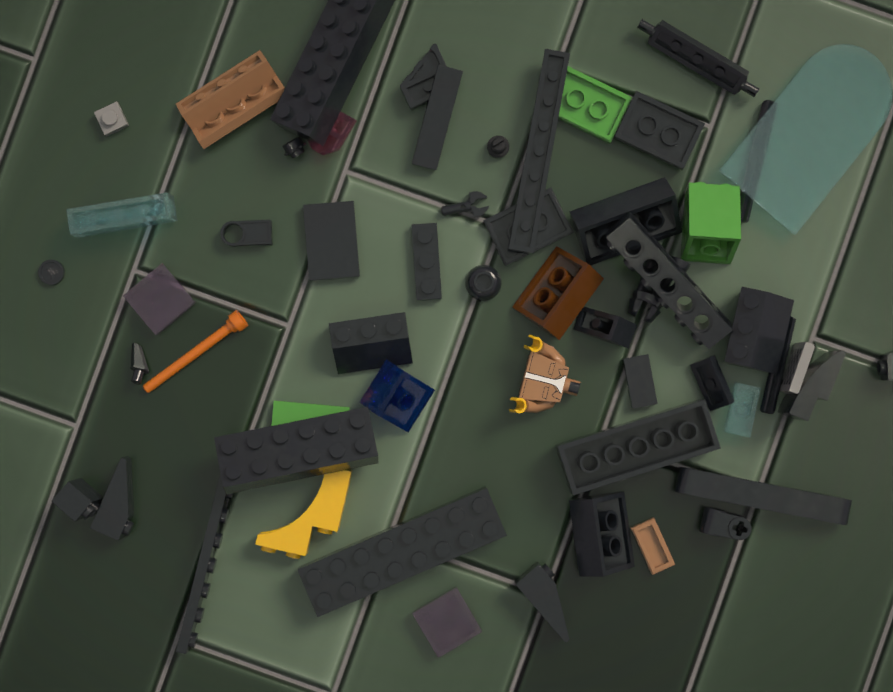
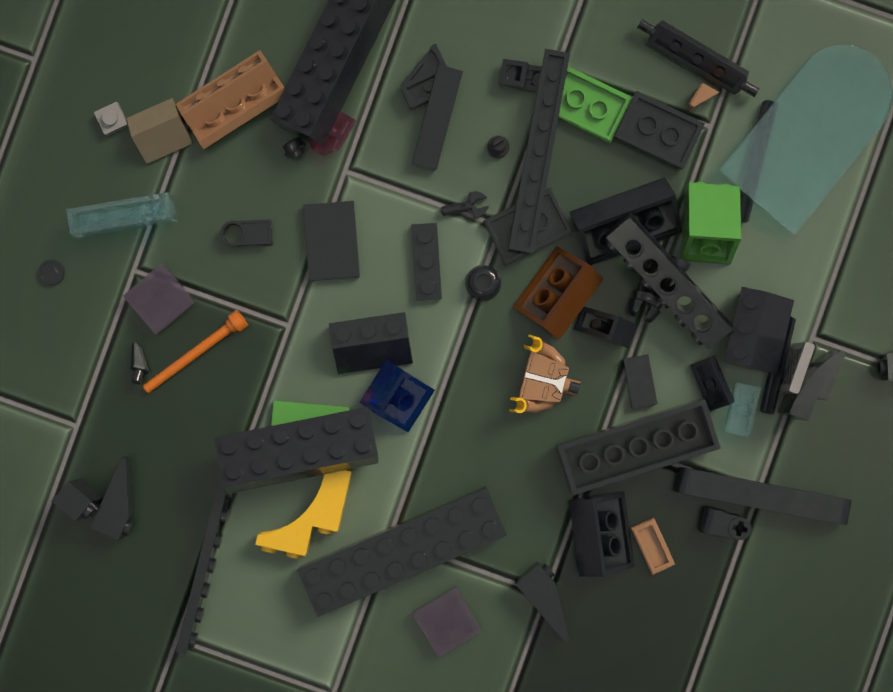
(159, 131): none -> dark tan slope
(520, 75): none -> black slope
(702, 95): none -> medium nougat slope

